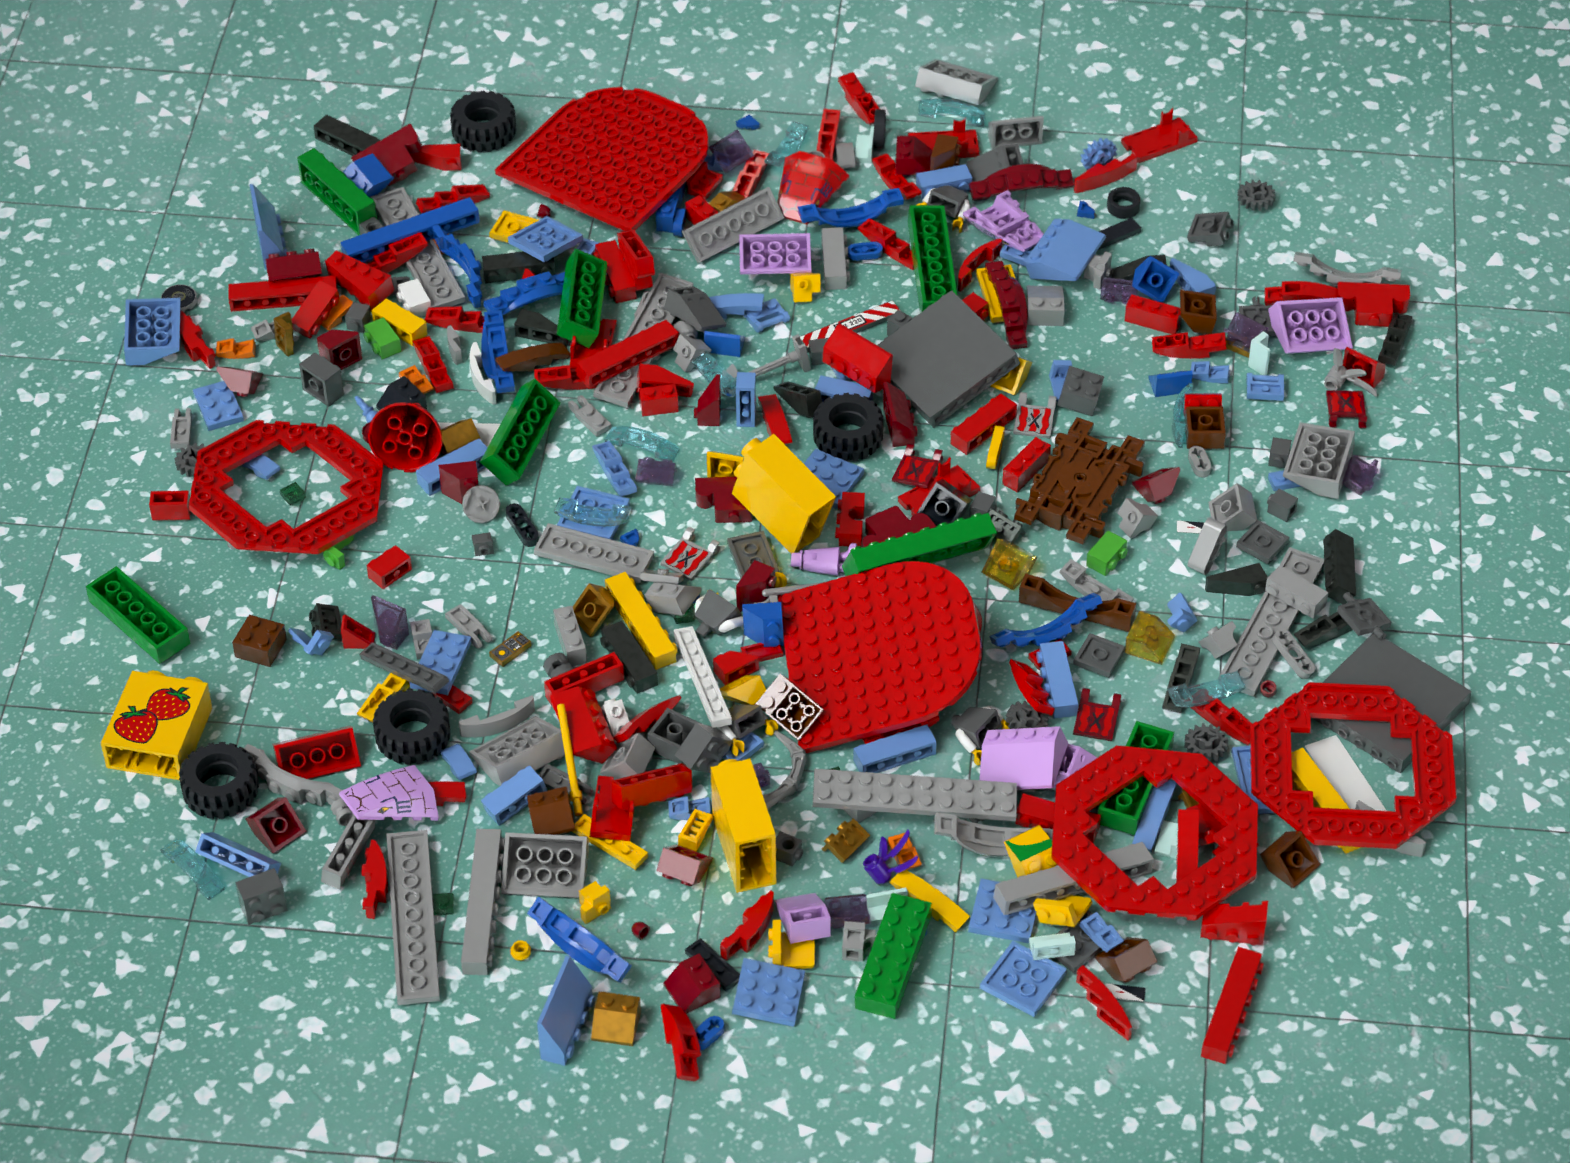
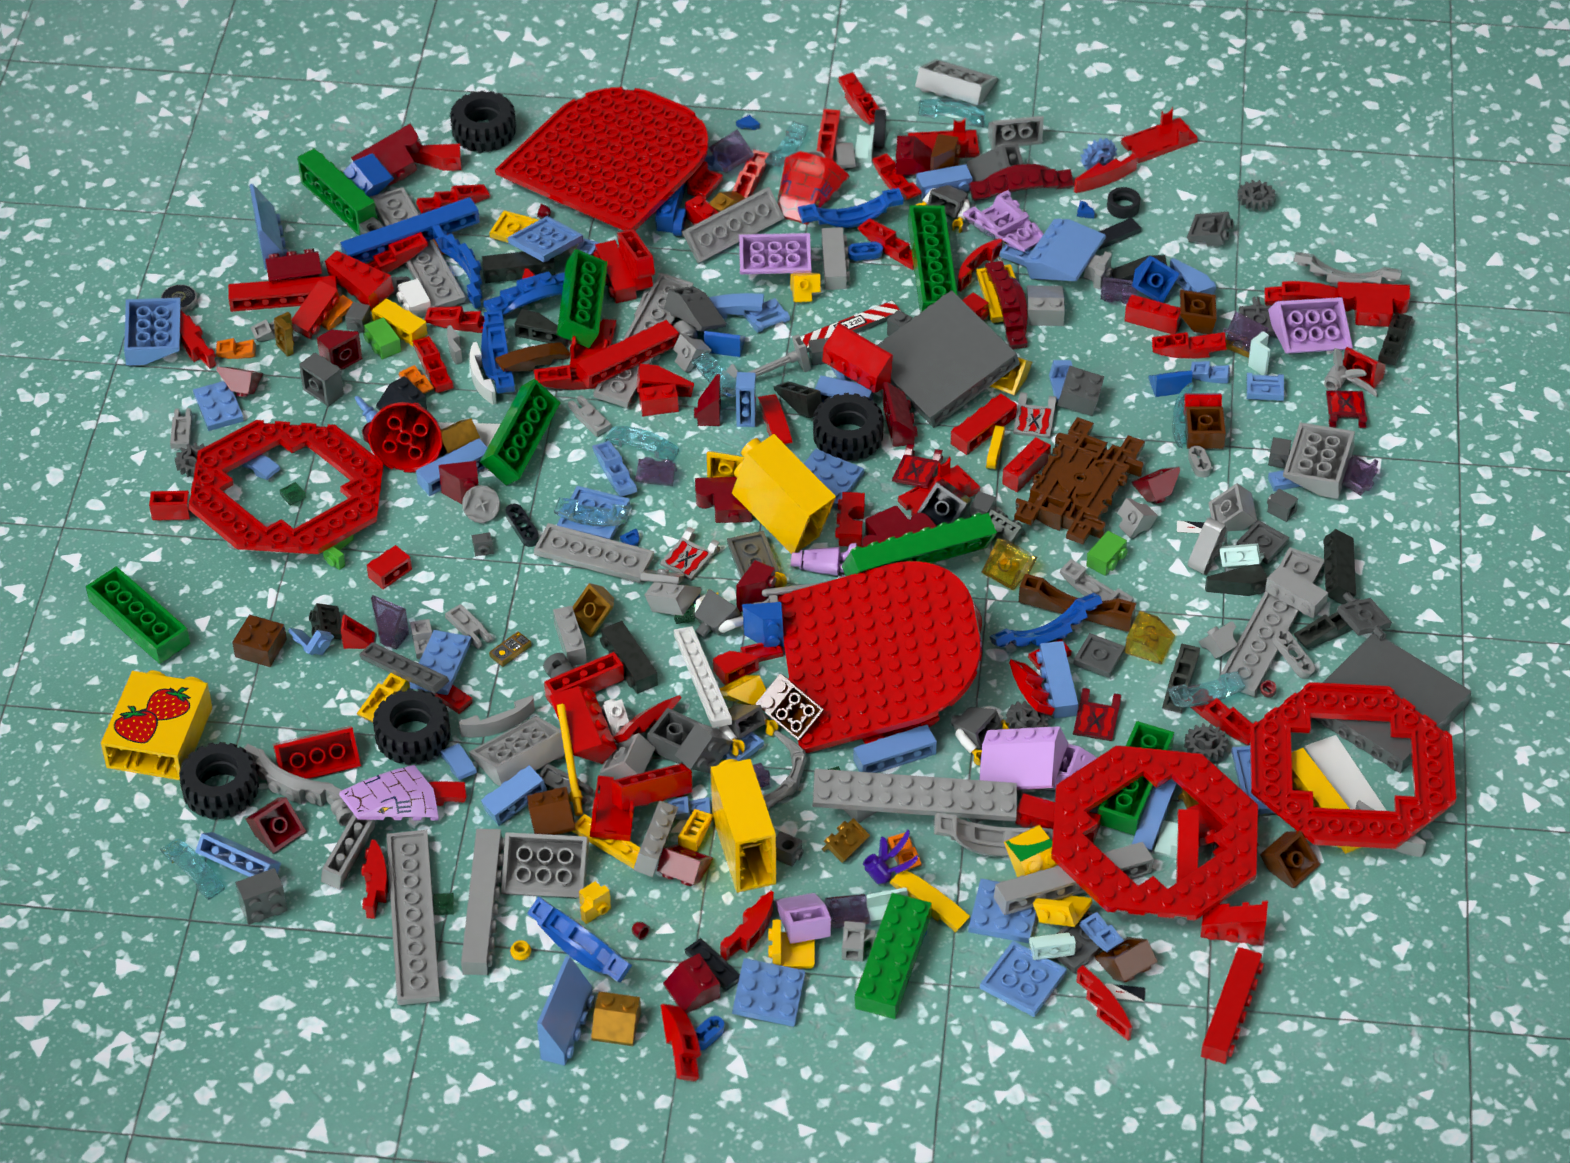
(342, 135): pearl dark grey brick -> none
(641, 621): yellow brick -> none
(655, 838): none -> light grey brick
(1182, 613): medium blue bracket -> none
(1240, 555): none -> light aqua panel

